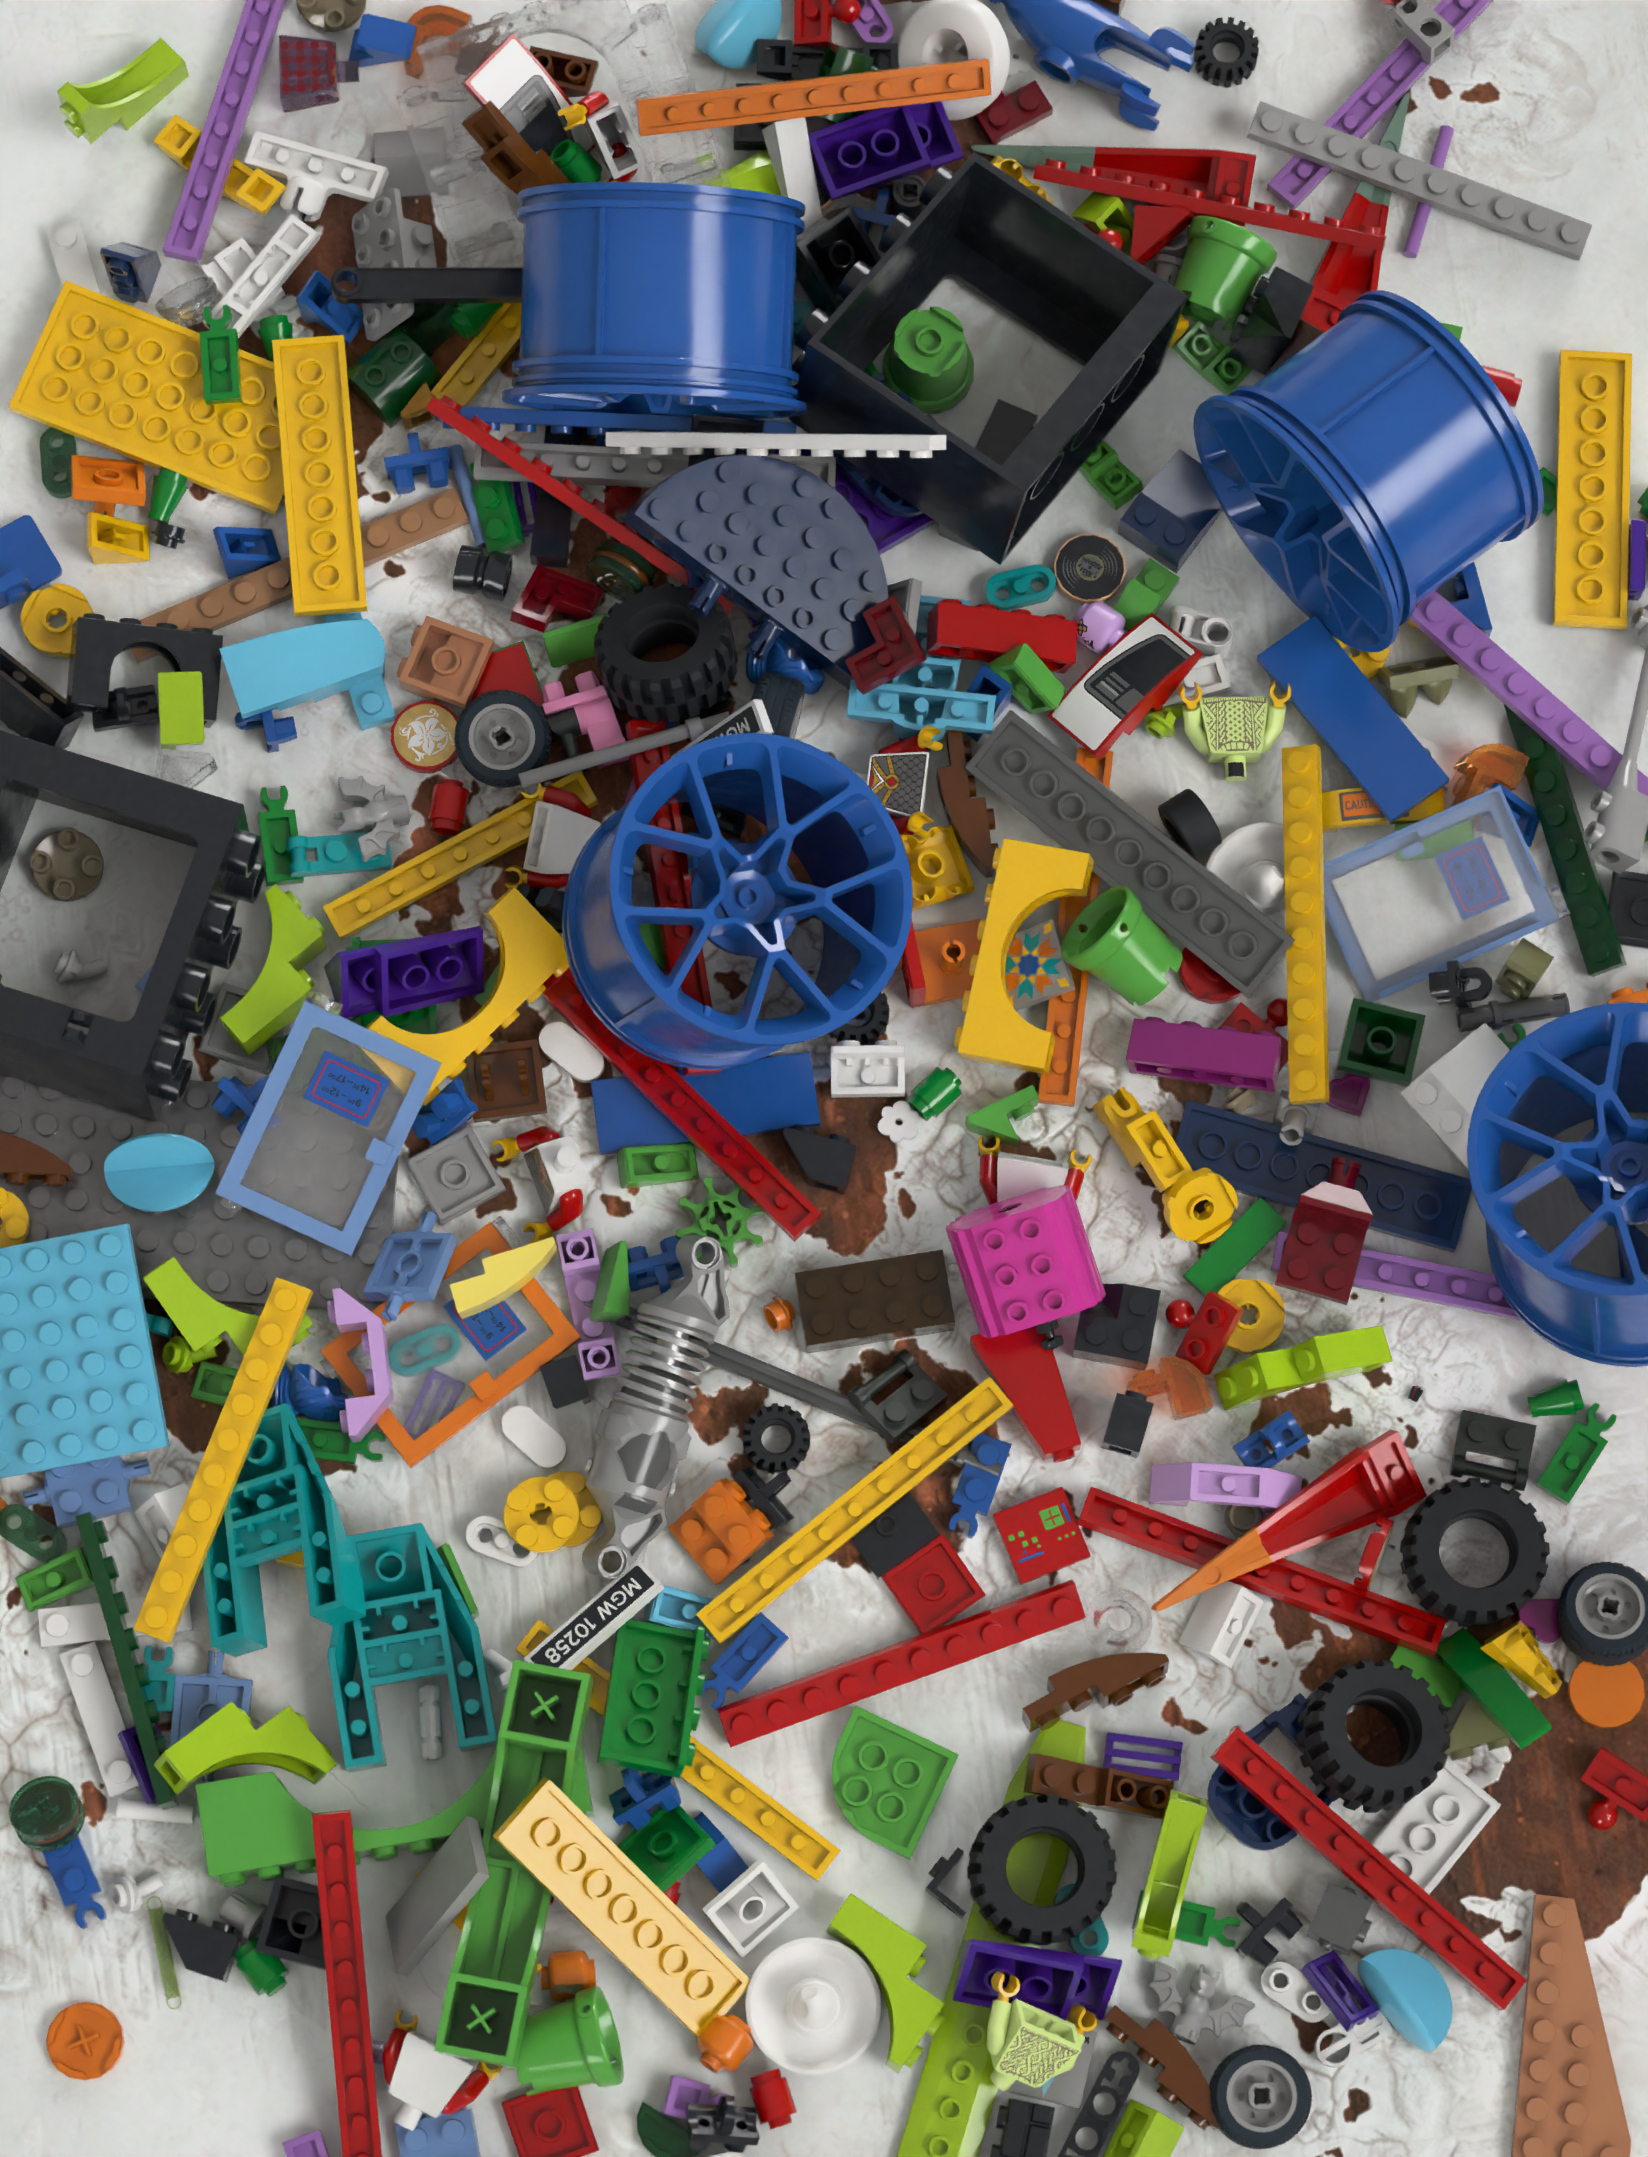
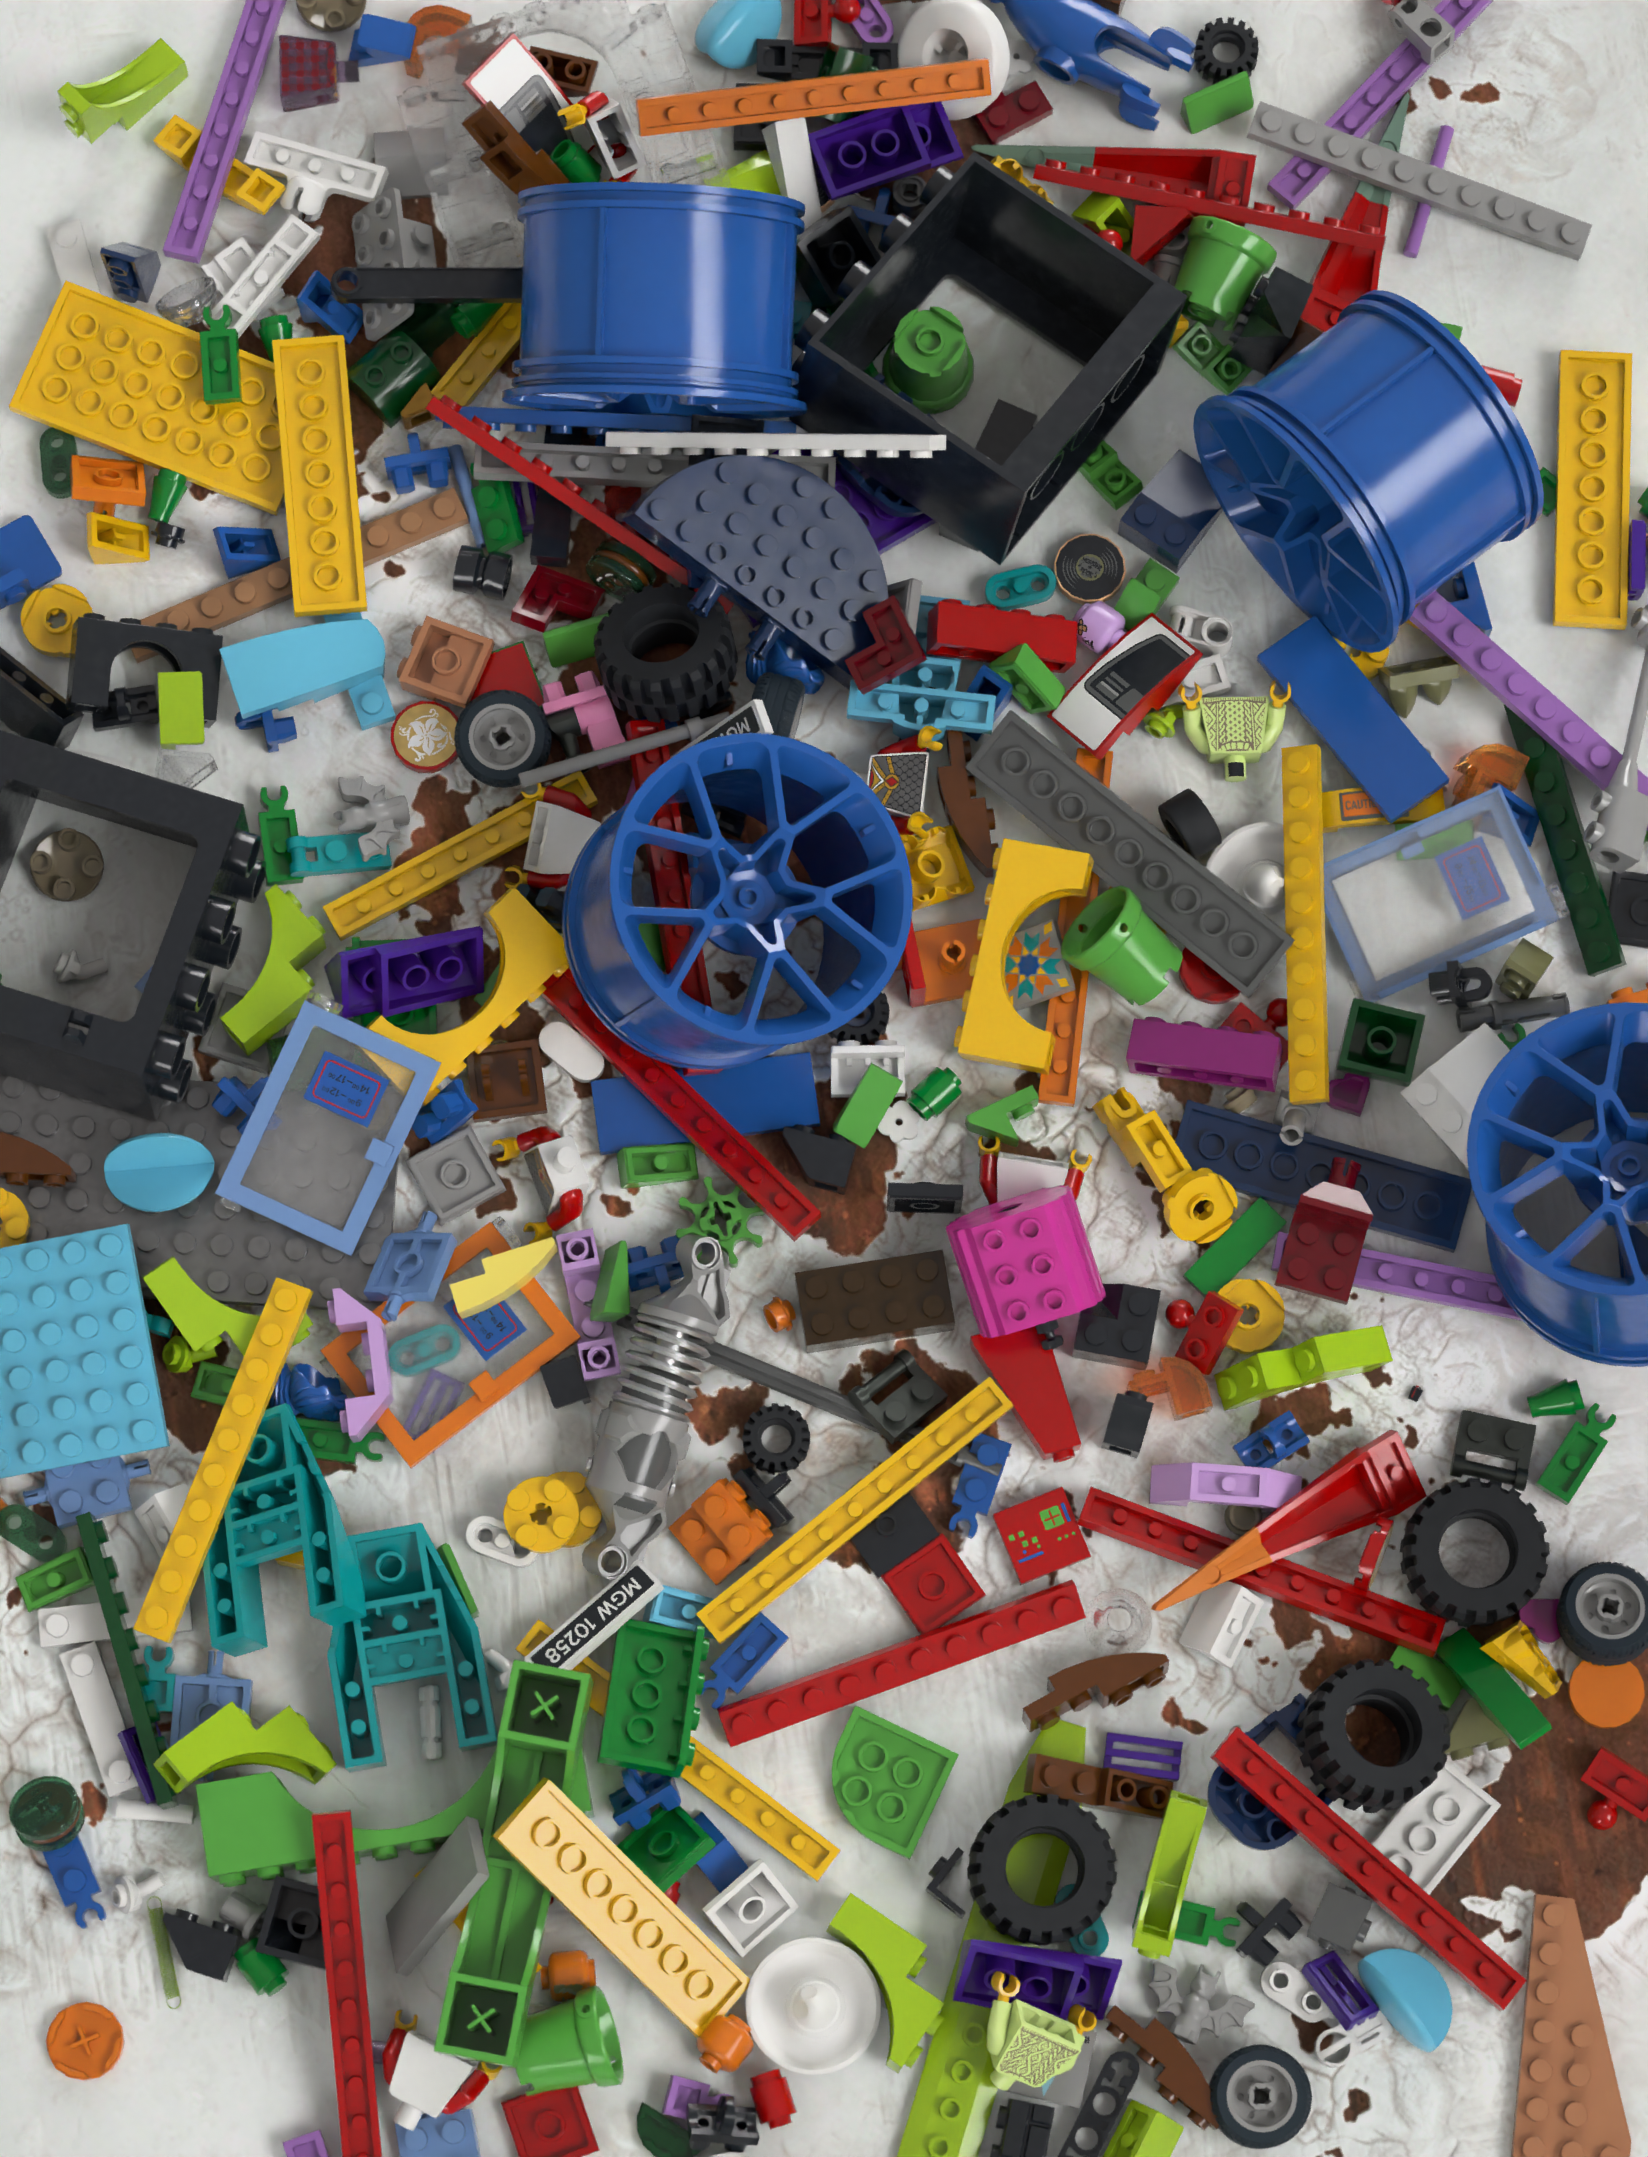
(448, 807): red brick -> none
(534, 1437): white tile -> none
(867, 1105): none -> bright green slope
(924, 1198): none -> black plate
(1217, 103): none -> bright green slope

